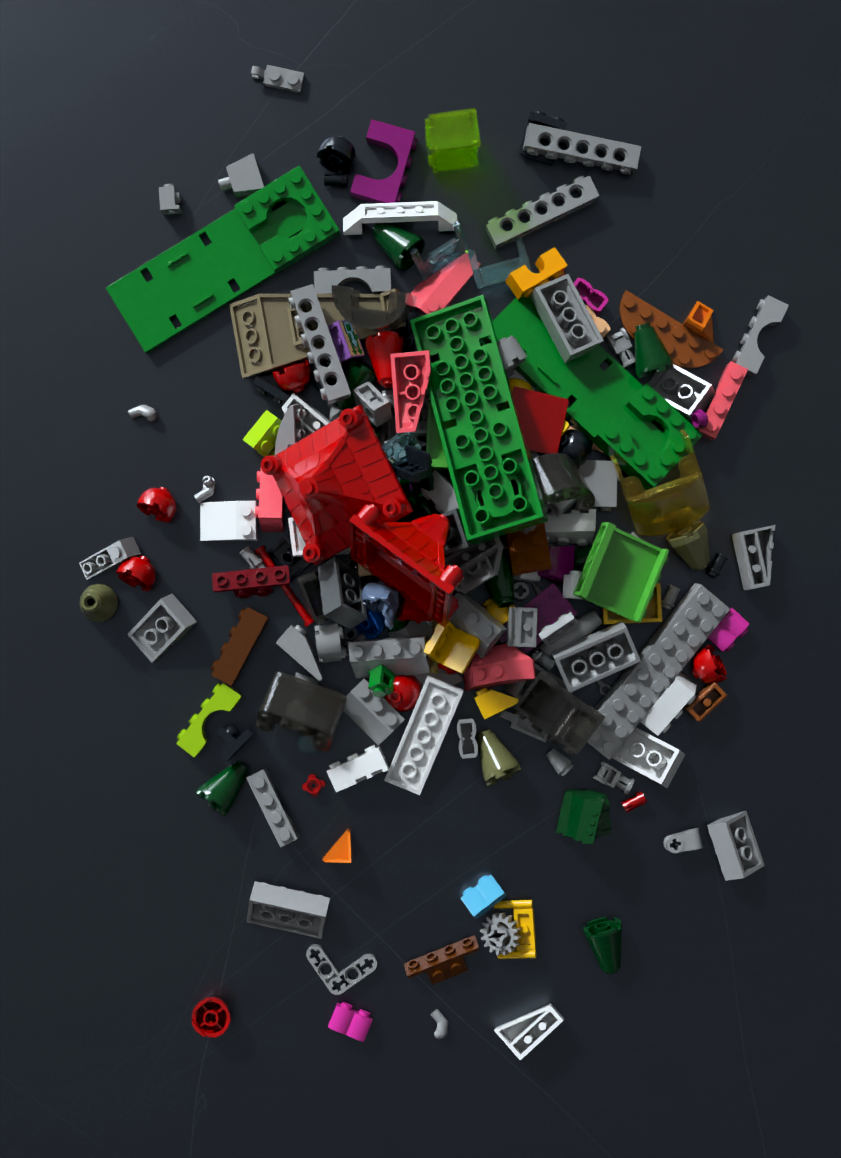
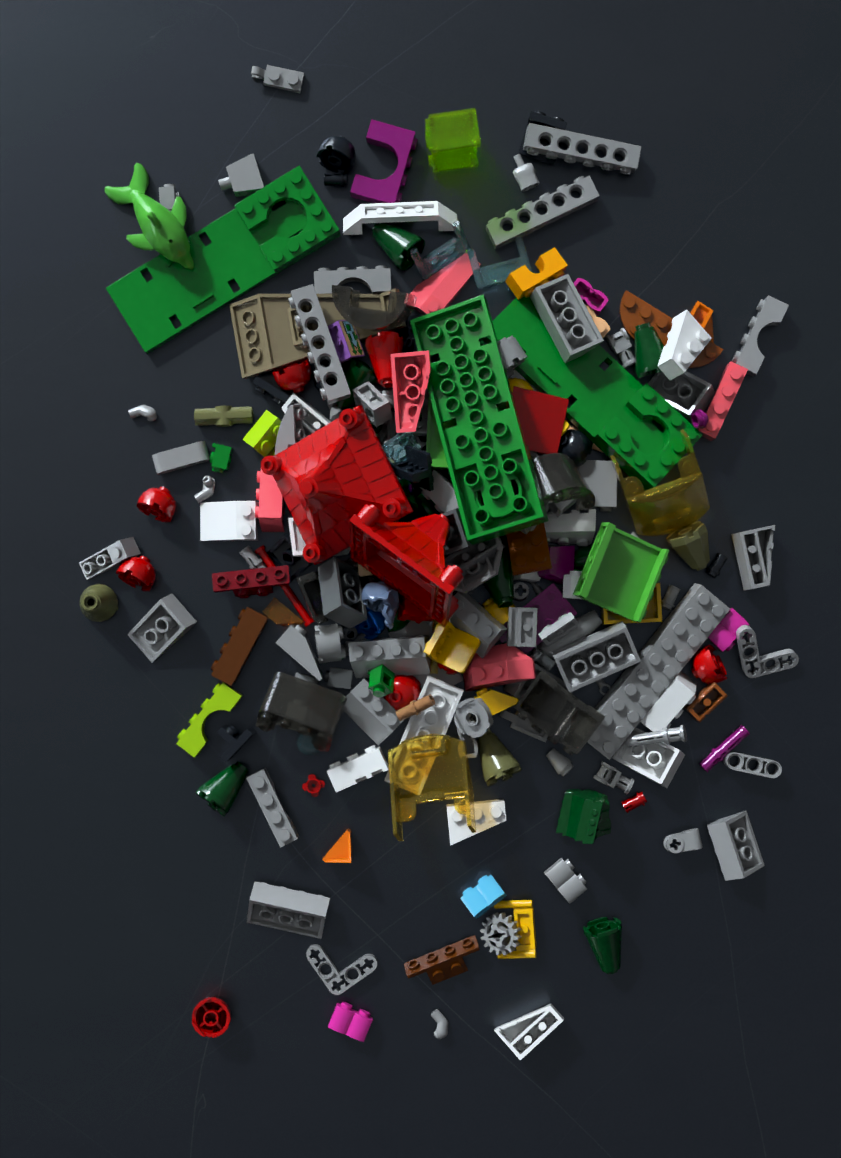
(160, 228): none -> bright green animal
(181, 457): none -> light grey beam
(221, 458): none -> green brick
(223, 416): none -> olive piece
(281, 614): none -> clear orange slope
(339, 677): none -> dark grey brick
(415, 707): none -> medium nougat pin
(429, 771): none -> clear yellow windscreen
(482, 713): none -> light grey plate
(487, 815): none -> white wedge
(525, 174): none -> light grey piece
(566, 880): none -> light grey brick
(654, 737): none -> light grey pin
(683, 345): none -> white wedge
(722, 750): none -> magenta pin
(760, 661): none -> light grey beam
(761, 768): none -> light grey beam

